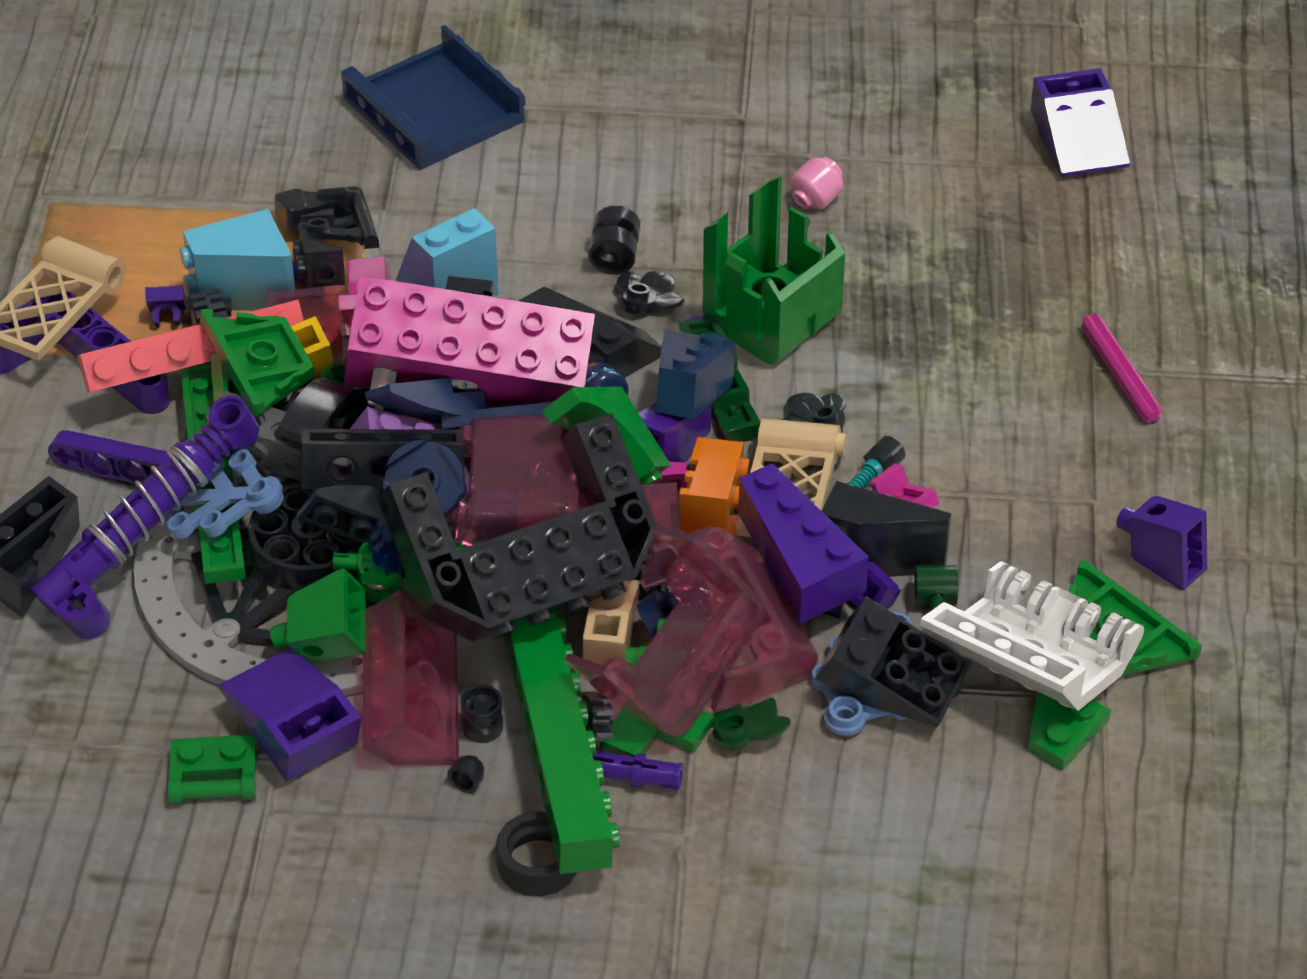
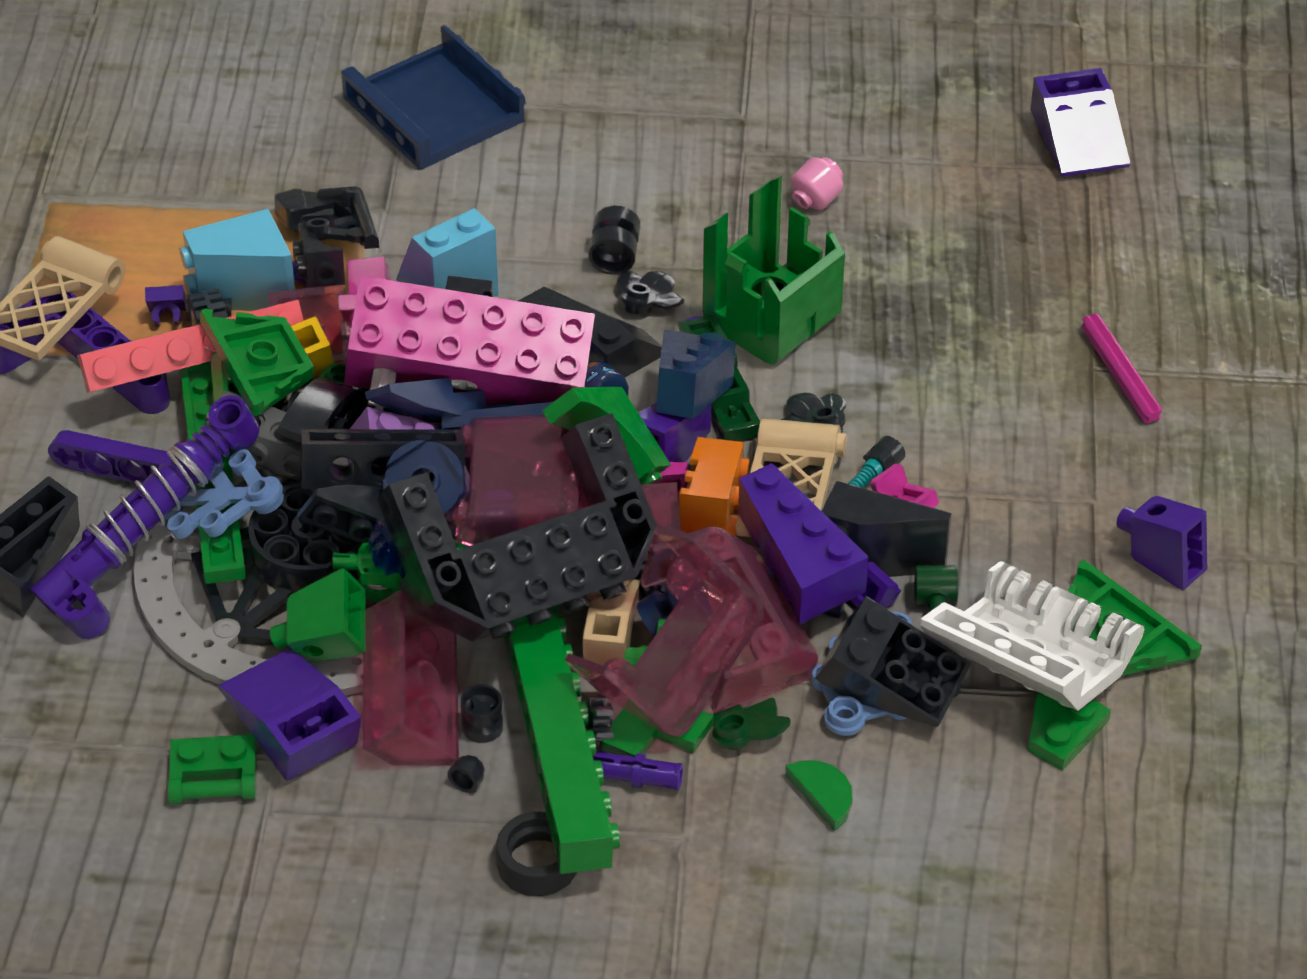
(824, 788): none -> green tile

